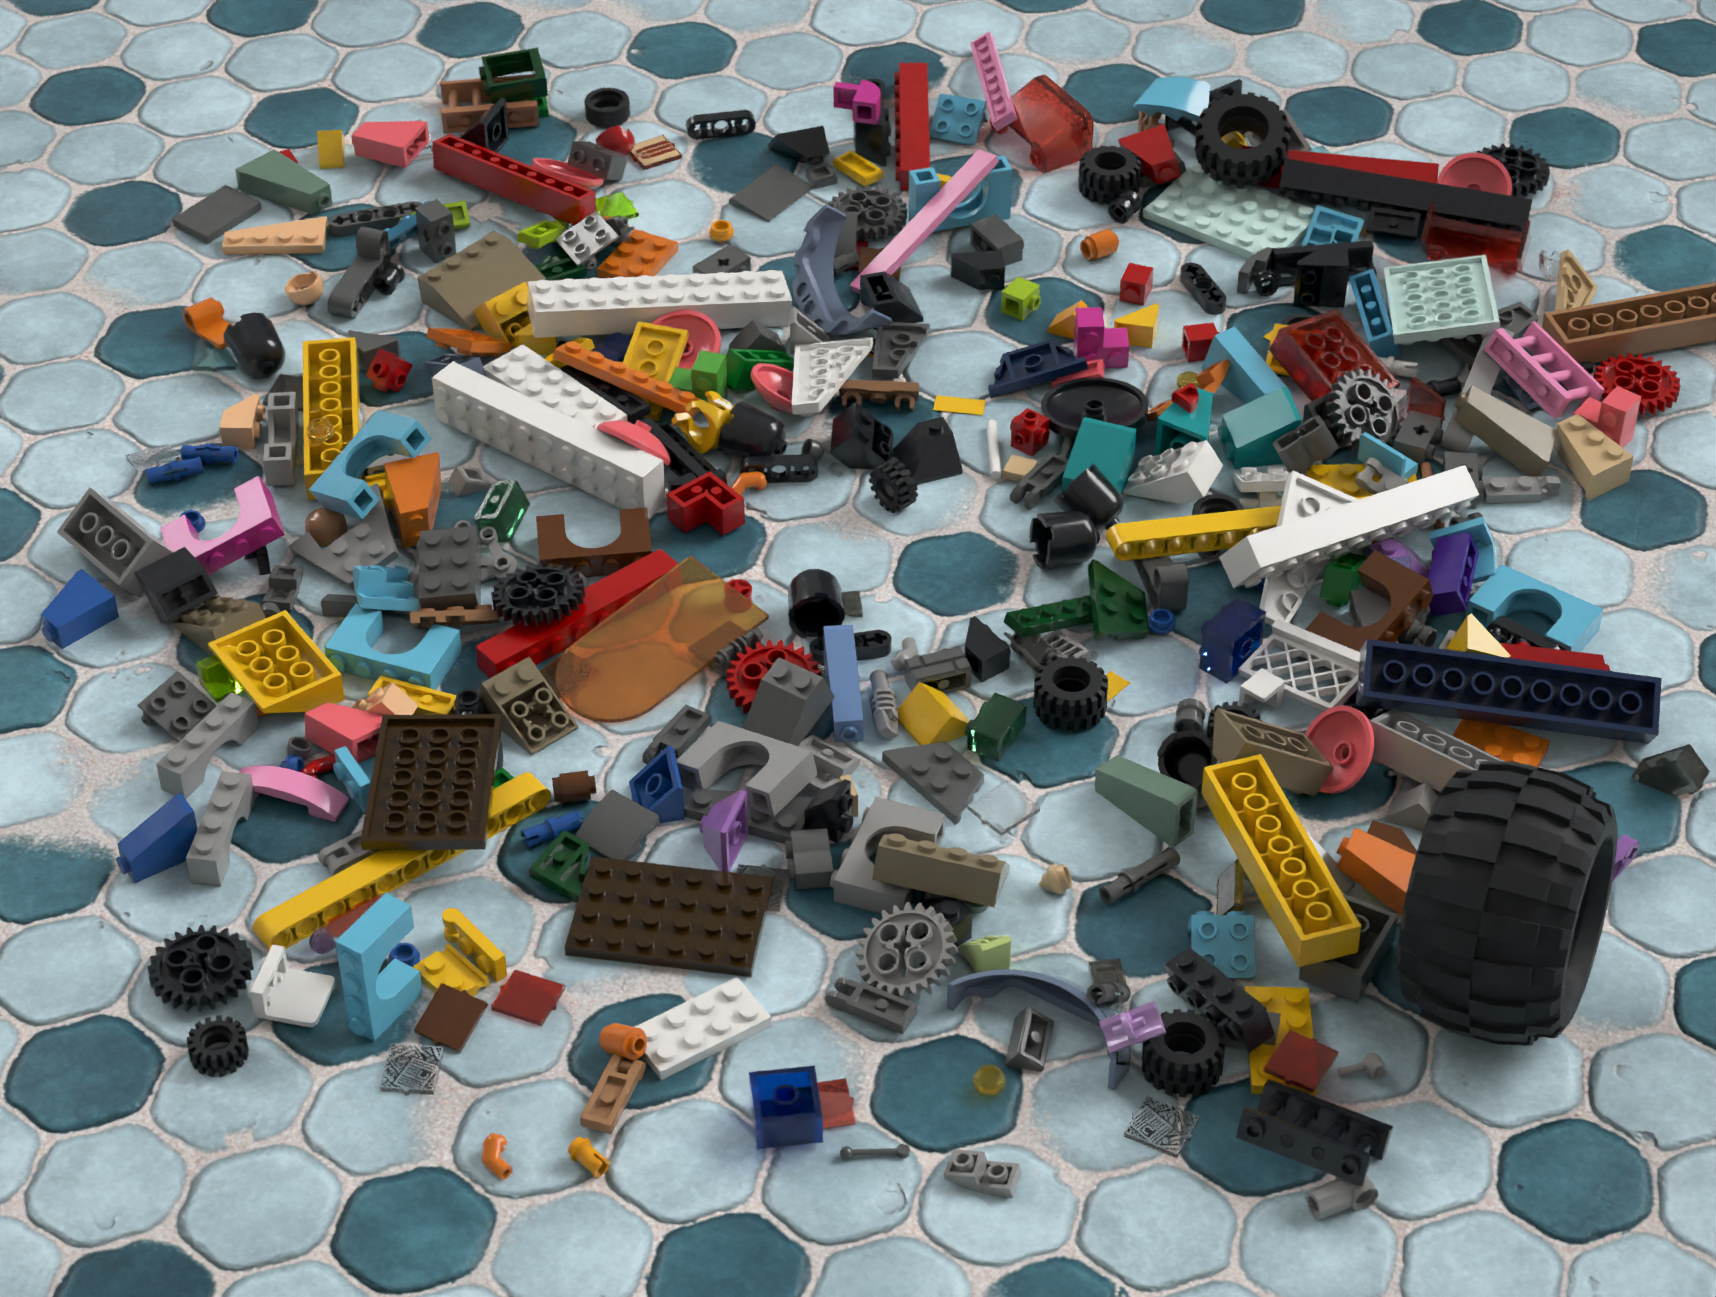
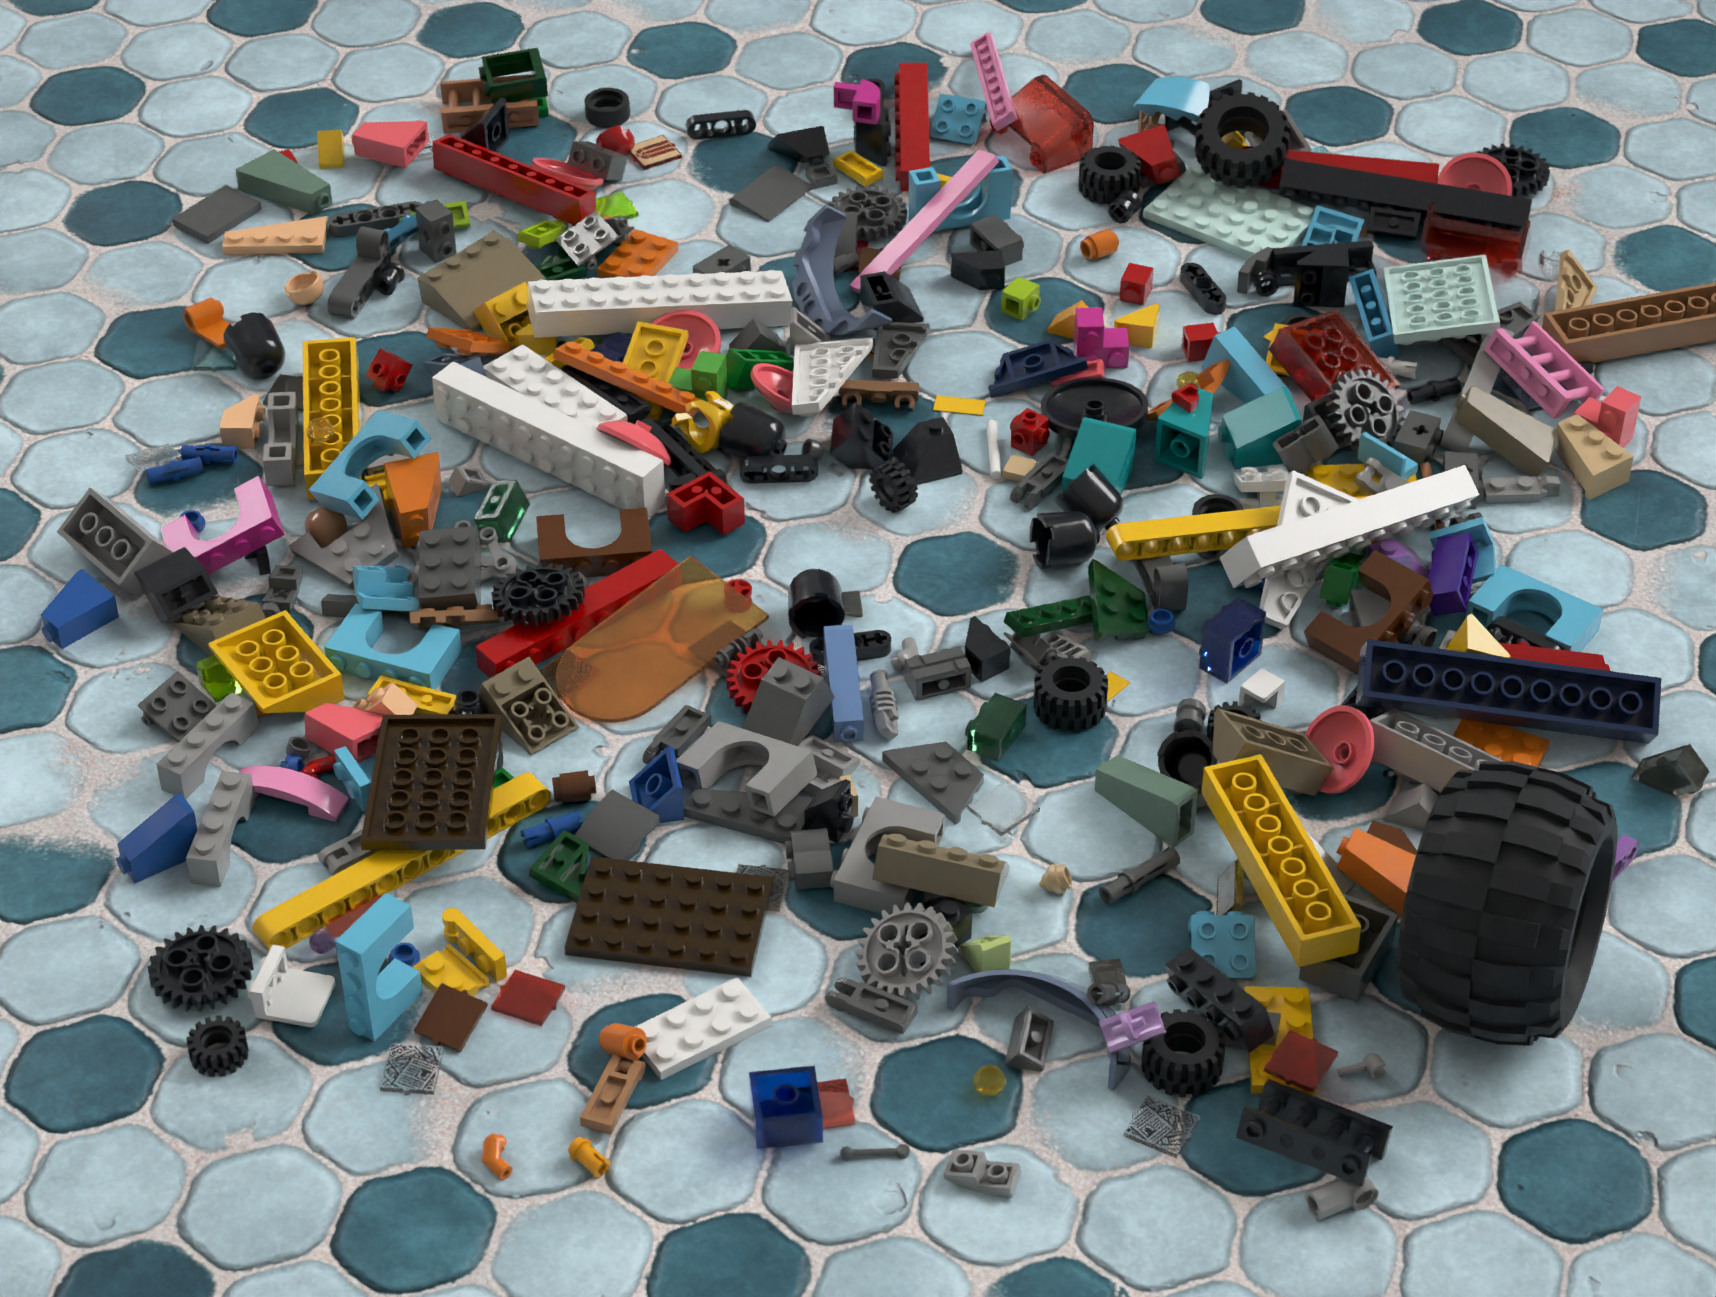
(369, 344): dark grey slope -> none
(721, 231): light orange plate -> none
(726, 830): medium lavender slope -> none
(749, 479): orange arm -> none
(931, 716): yellow slope -> none
(1176, 474): white slope -> none
(1319, 652): white fence -> none
(1425, 400): clear red piece -> none
(1640, 376): red gear -> none

